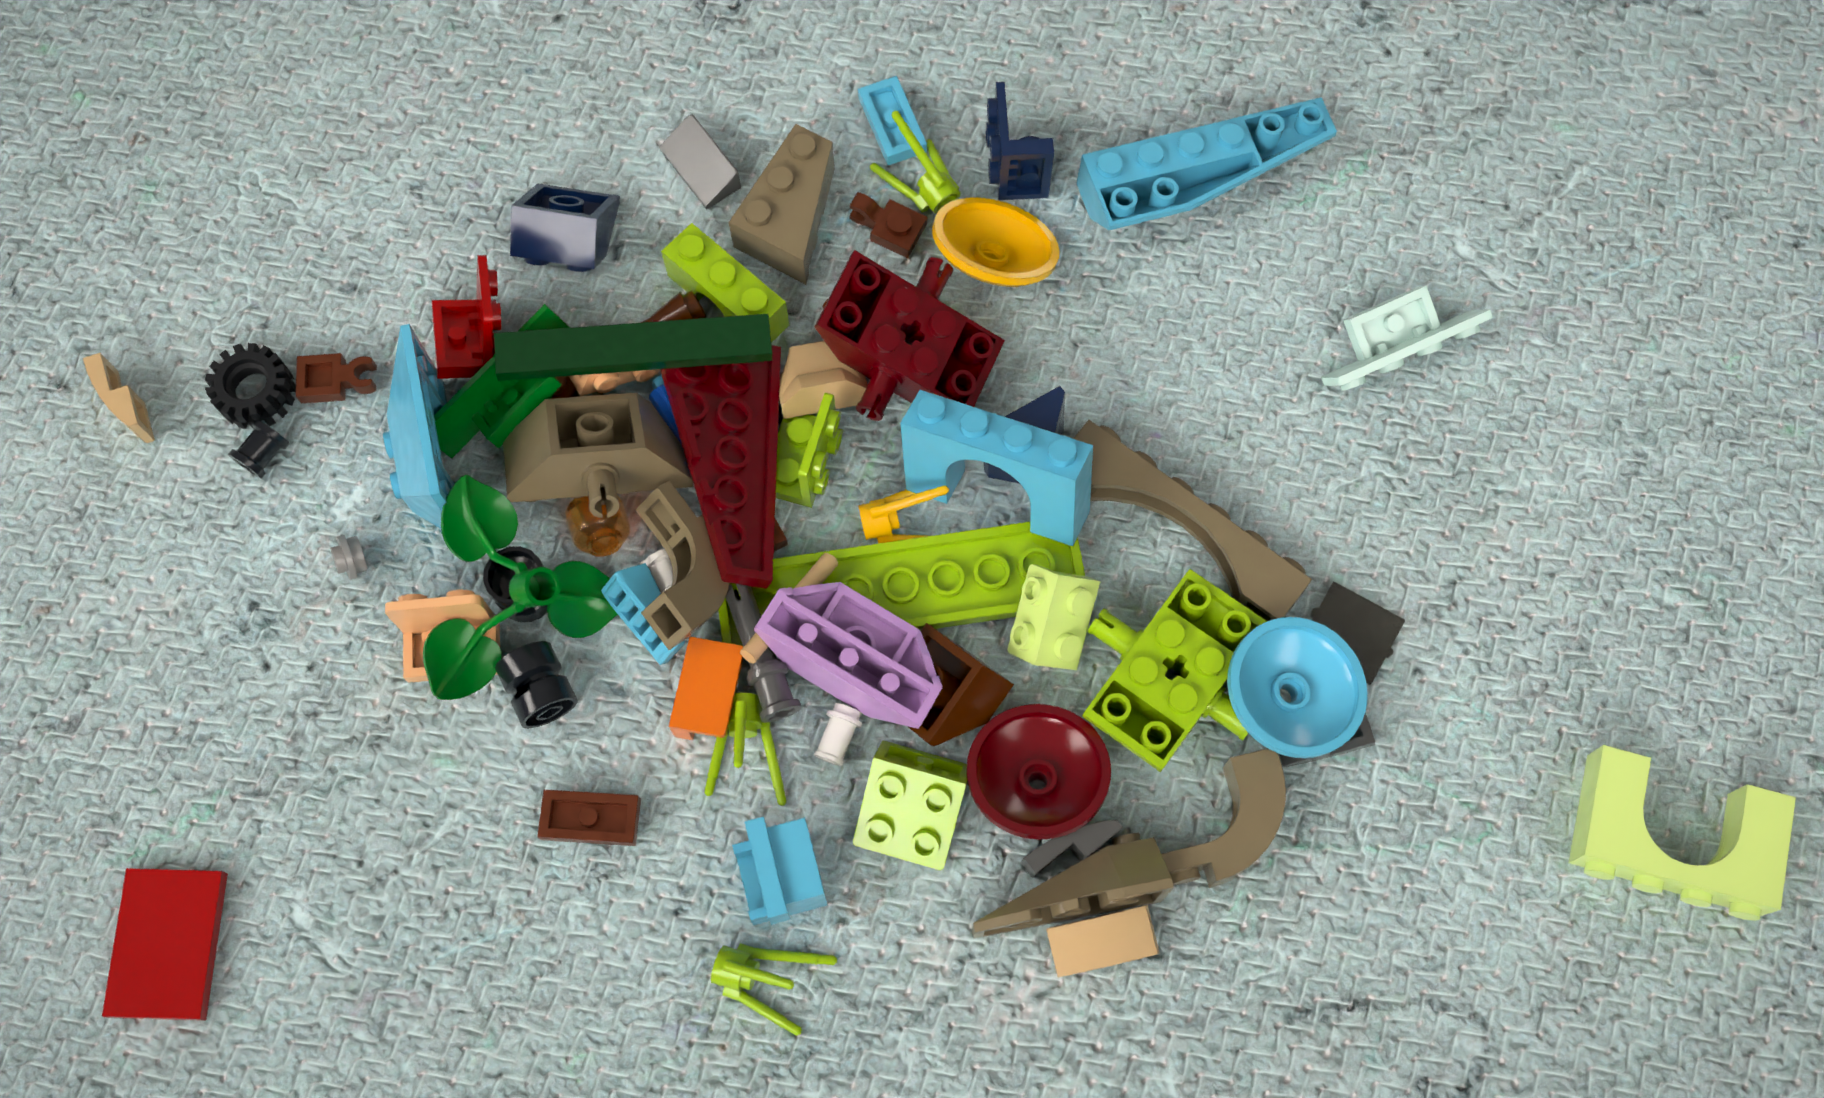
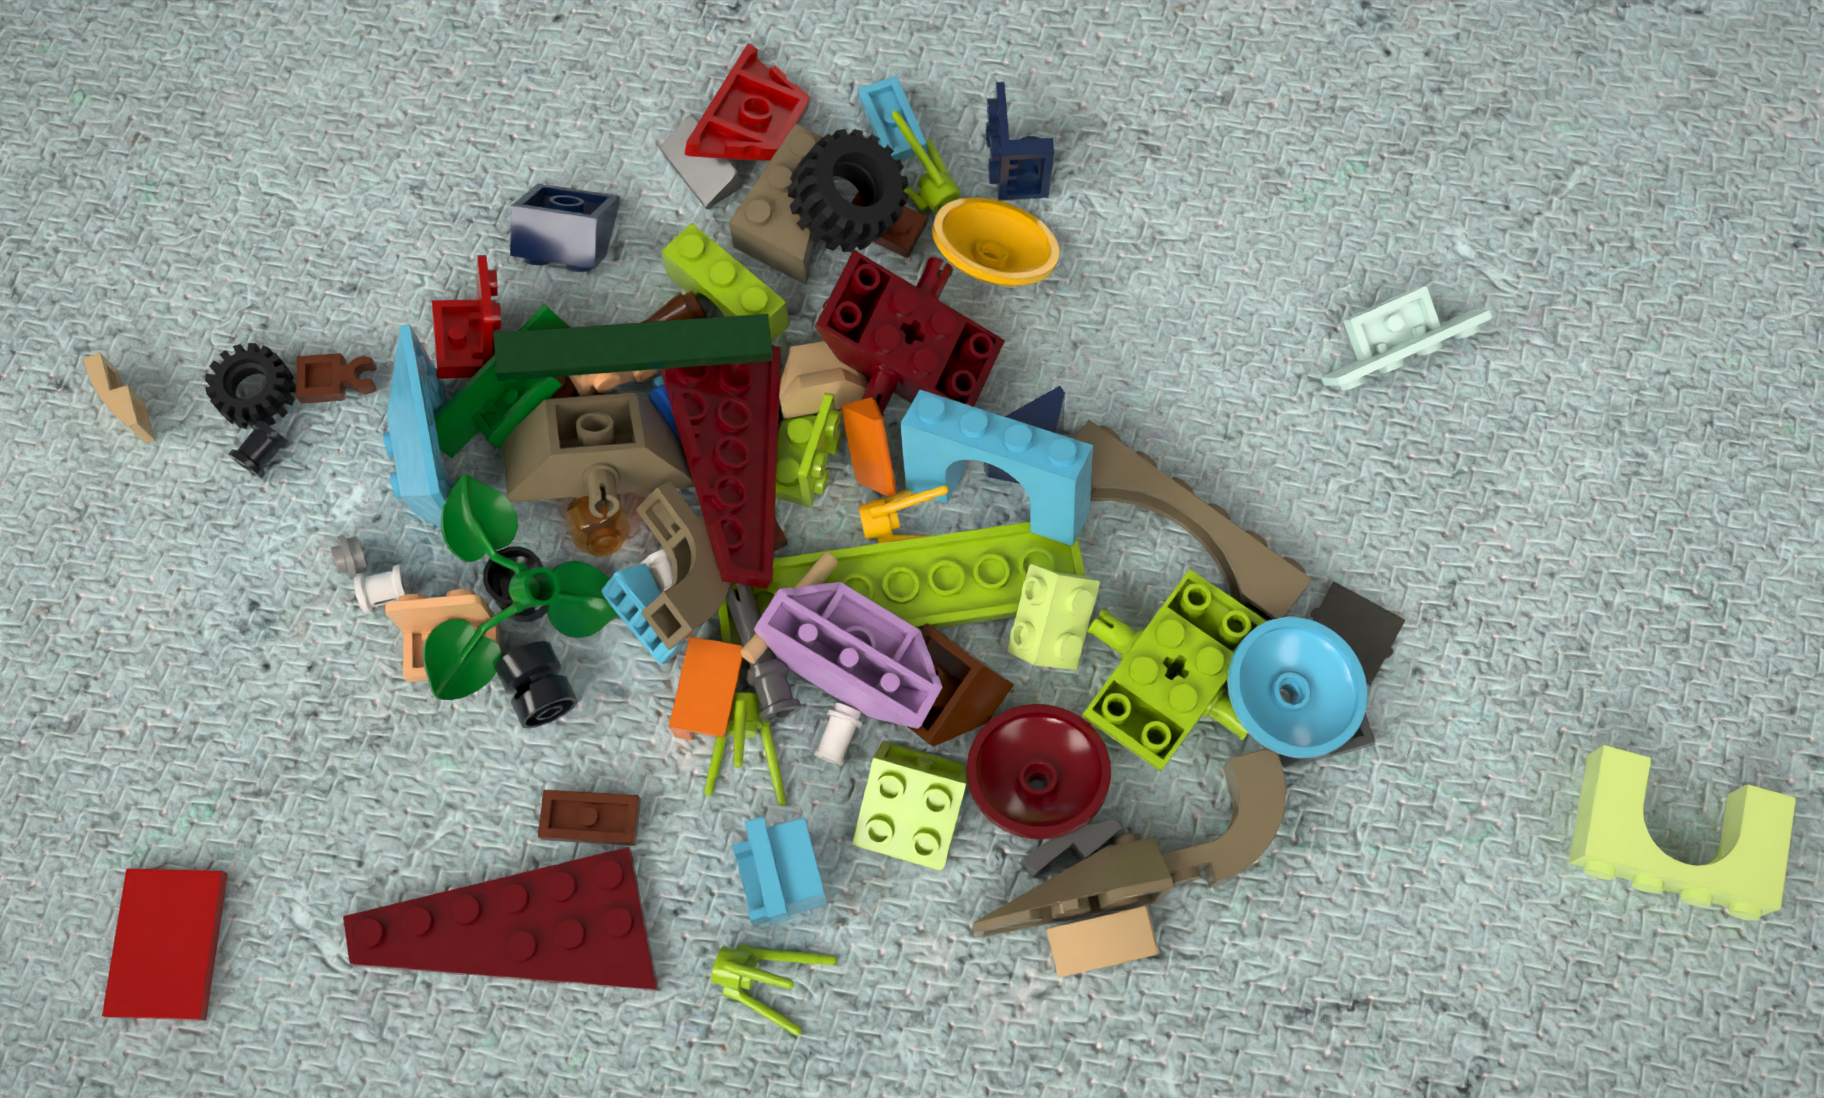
(381, 588): none -> white bush
(539, 925): none -> dark red wing
(749, 113): none -> red wing
(868, 169): none -> black tyre
(869, 446): none -> orange slope
(1195, 164): medium azure wedge -> none

